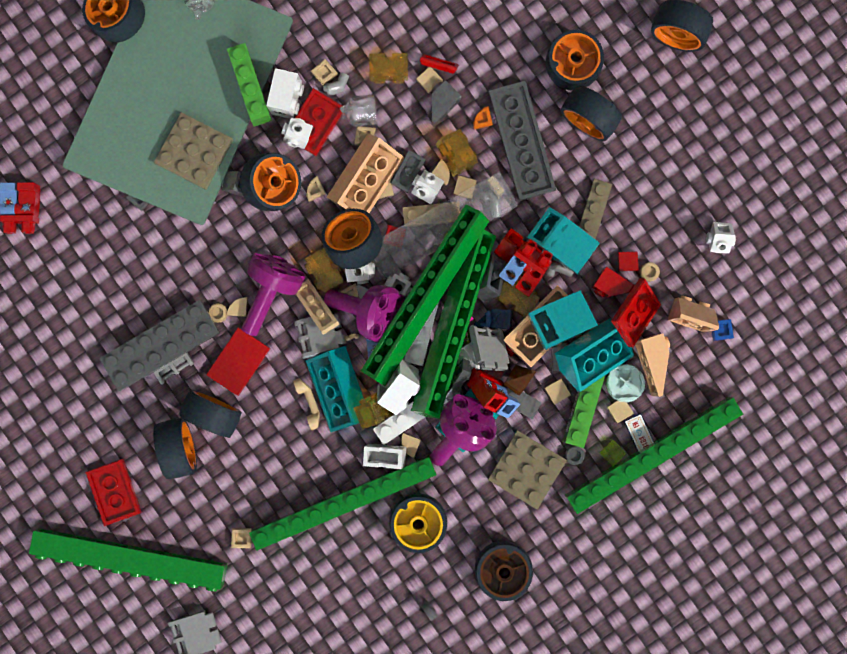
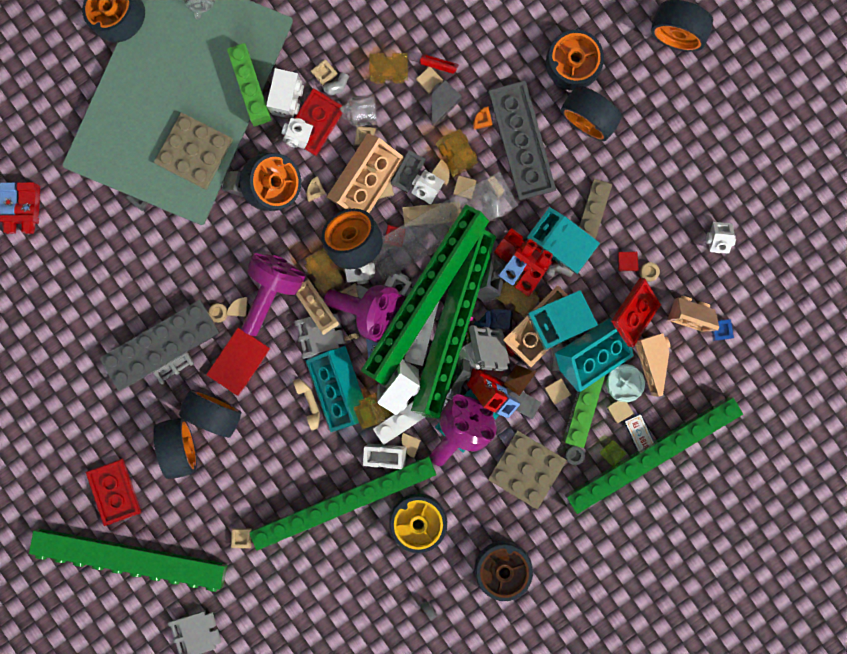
(611, 284): red slope -> none

